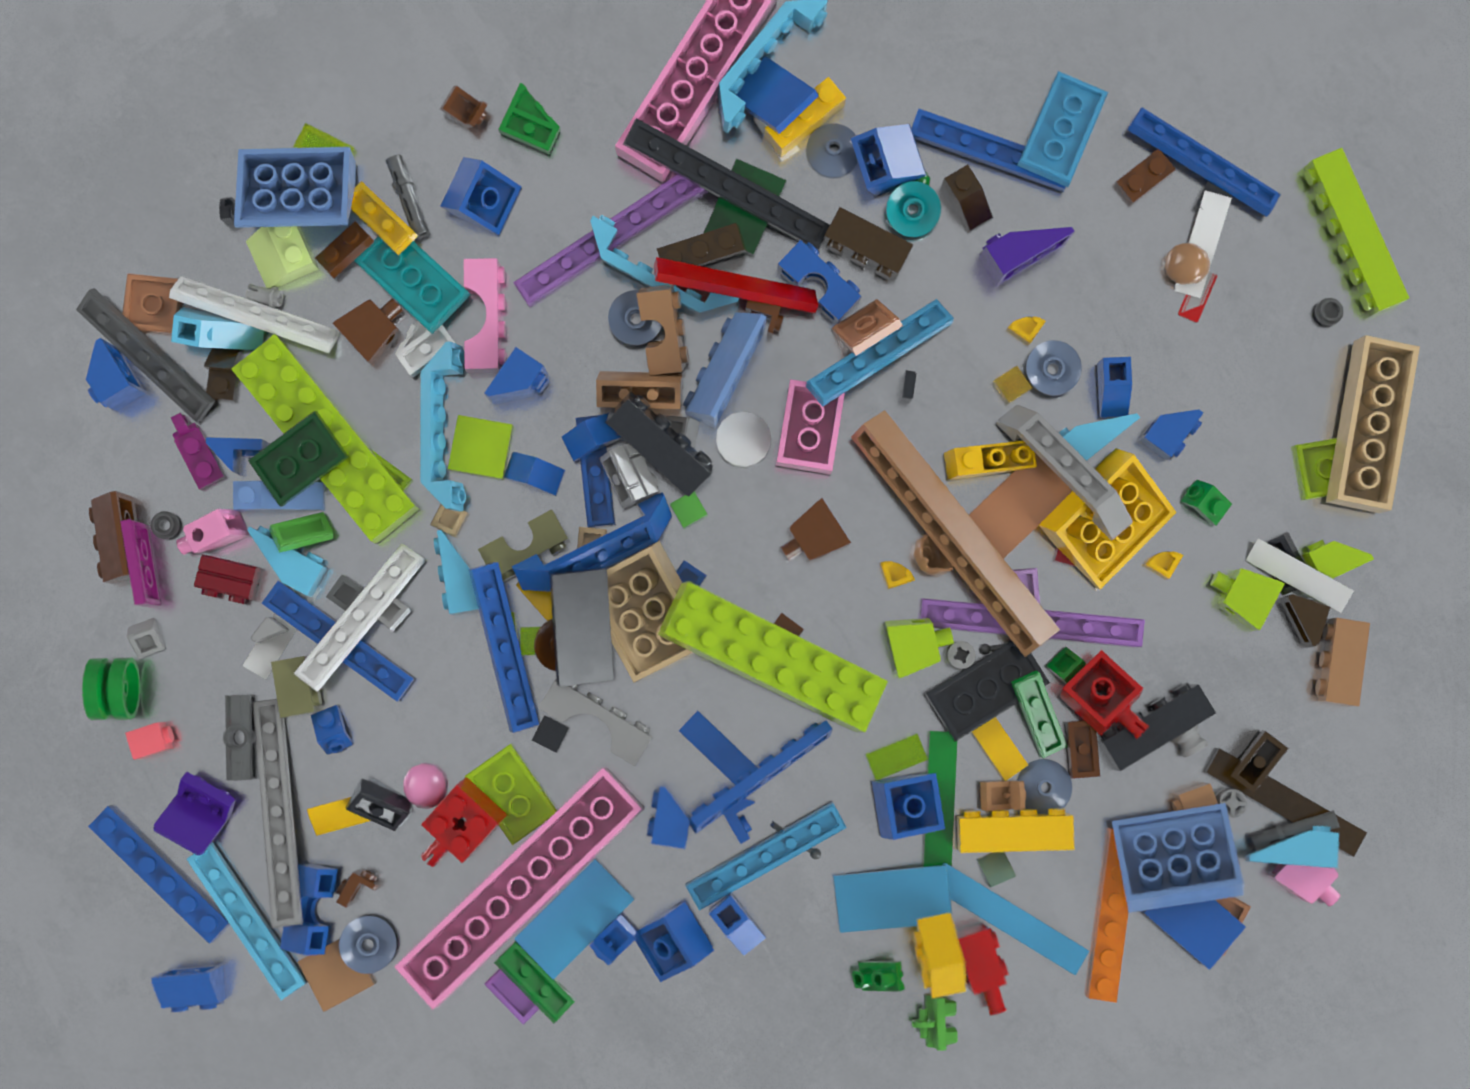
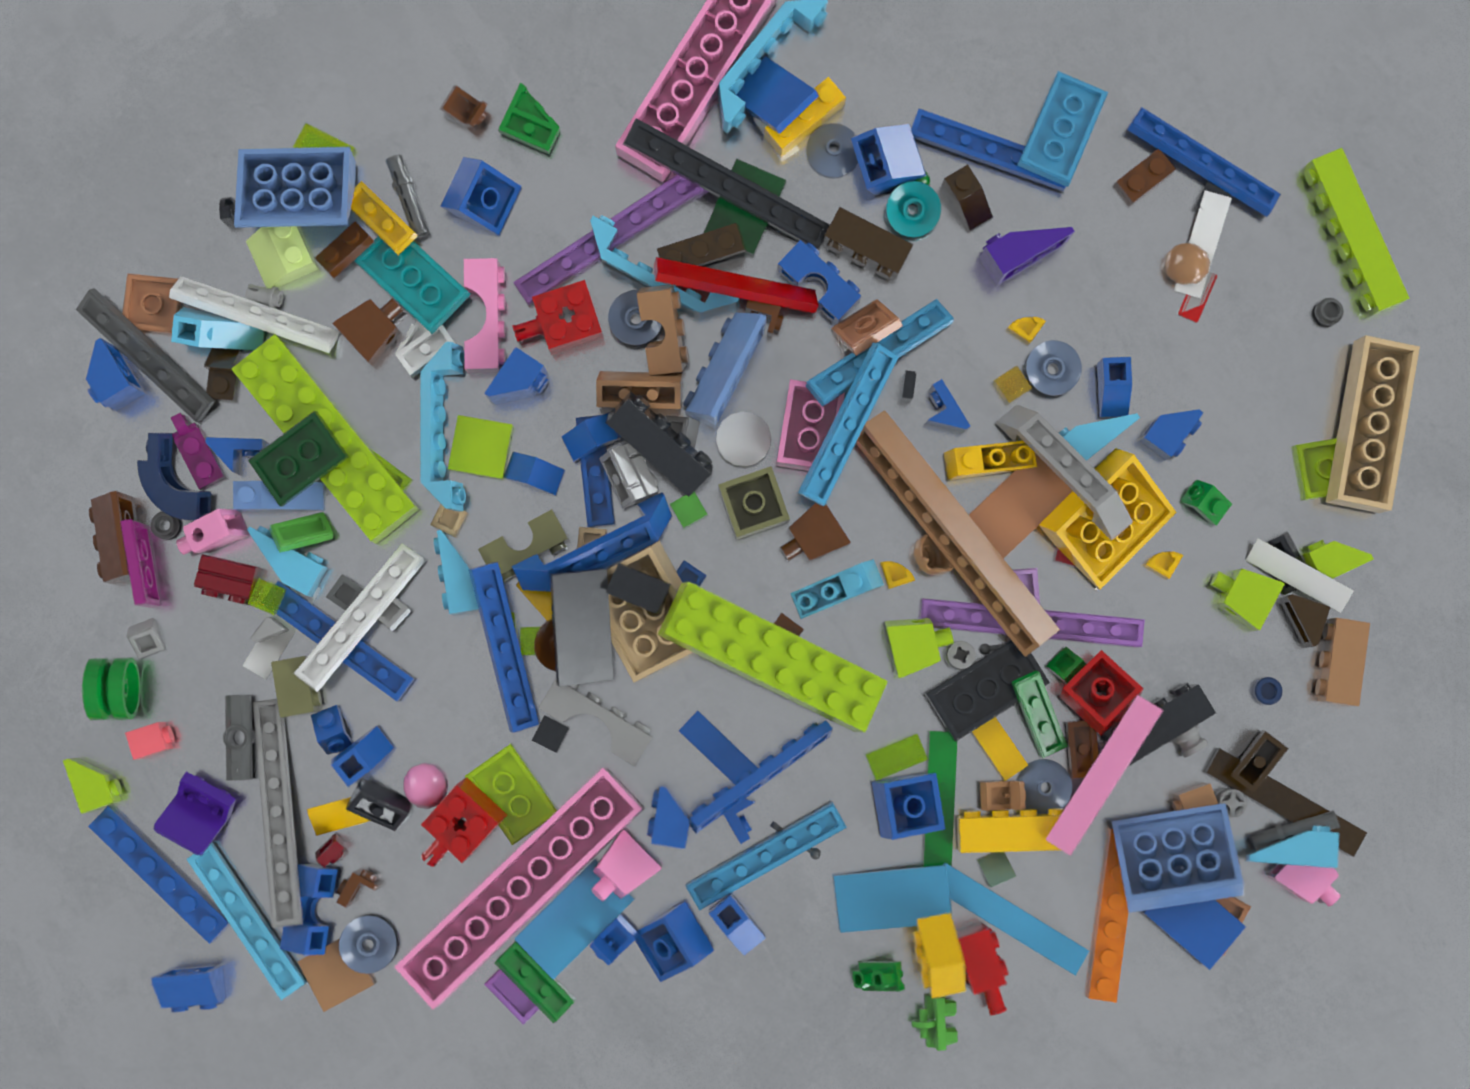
(92, 785): none -> lime slope
(163, 486): none -> dark blue arch
(267, 596): none -> clear neon green tile
(330, 851): none -> dark red plate
(361, 756): none -> blue slope
(550, 322): none -> red brick
(623, 868): none -> bright pink torso
(638, 588): none -> black slope
(753, 503): none -> olive brick
(837, 588): none -> medium azure slope
(848, 424): none -> dark azure tile
(951, 416): none -> blue slope
(1104, 775): none -> bright pink tile
(1267, 691): none -> dark blue tile

